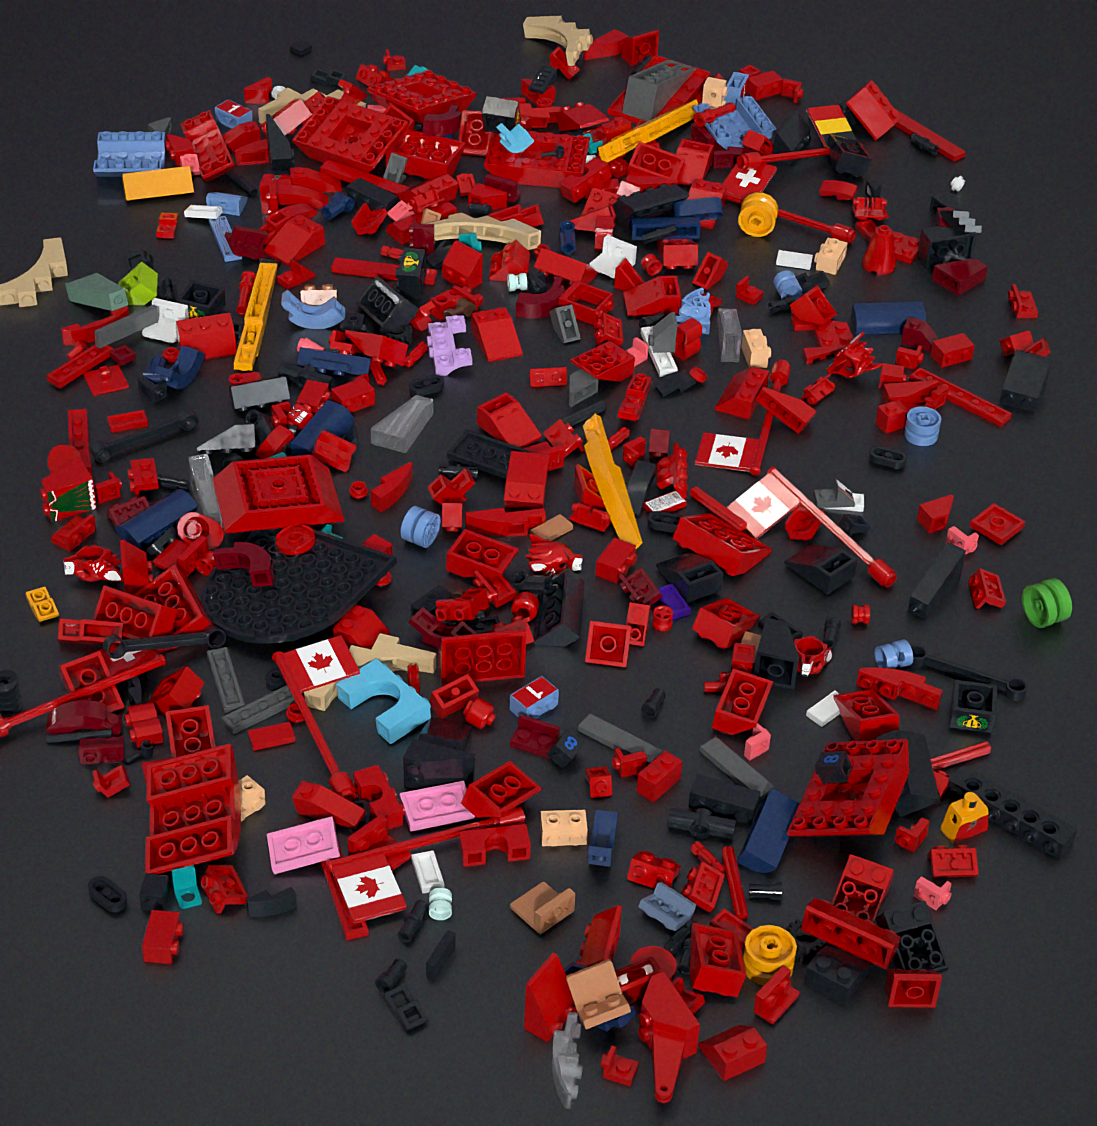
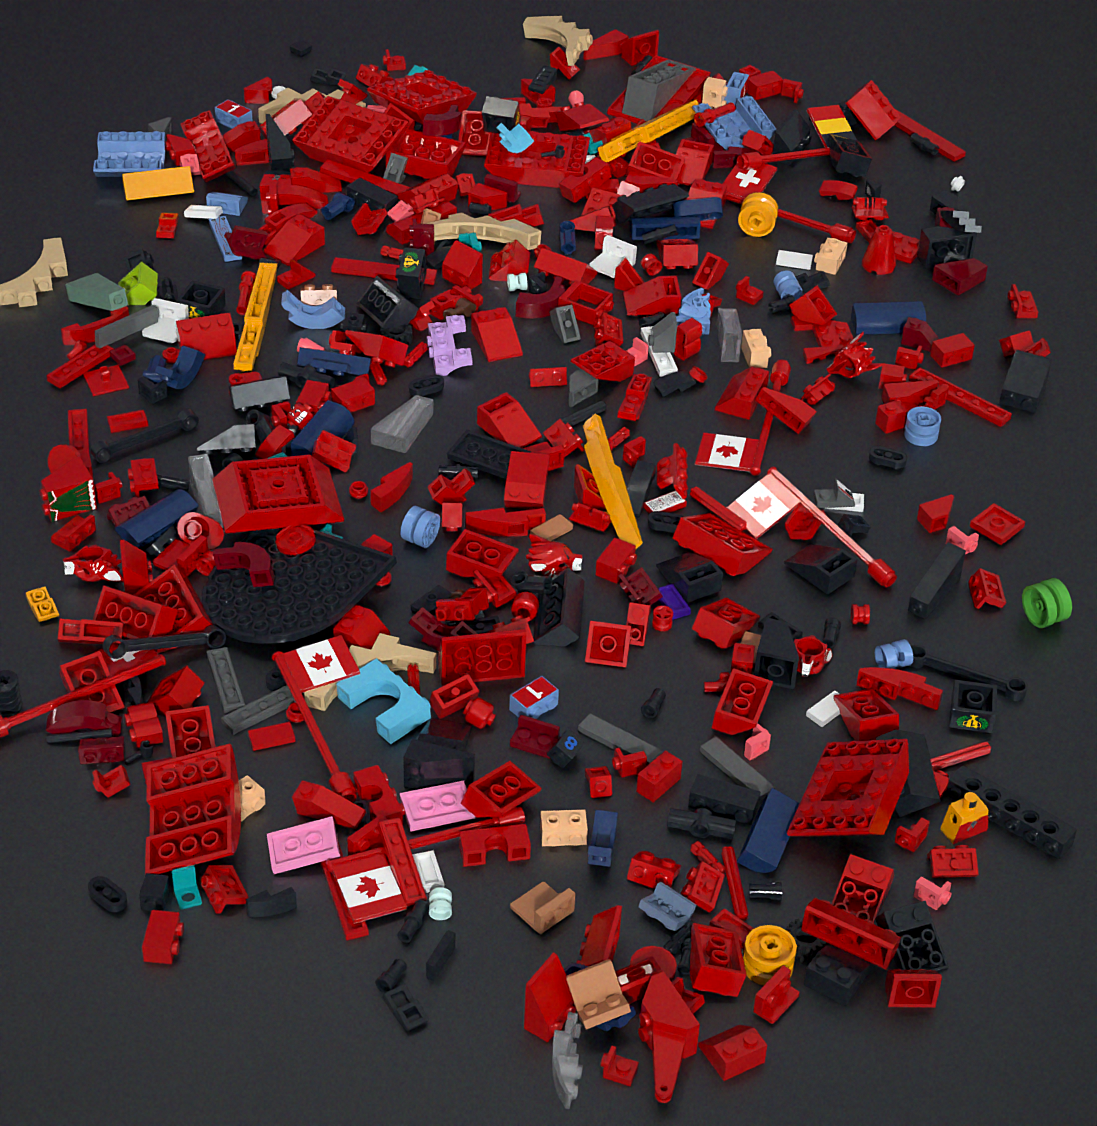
(401, 860): none -> red tile
(575, 97): none -> coral cone
(659, 442): dark red slope -> none
(833, 767): black brick -> none

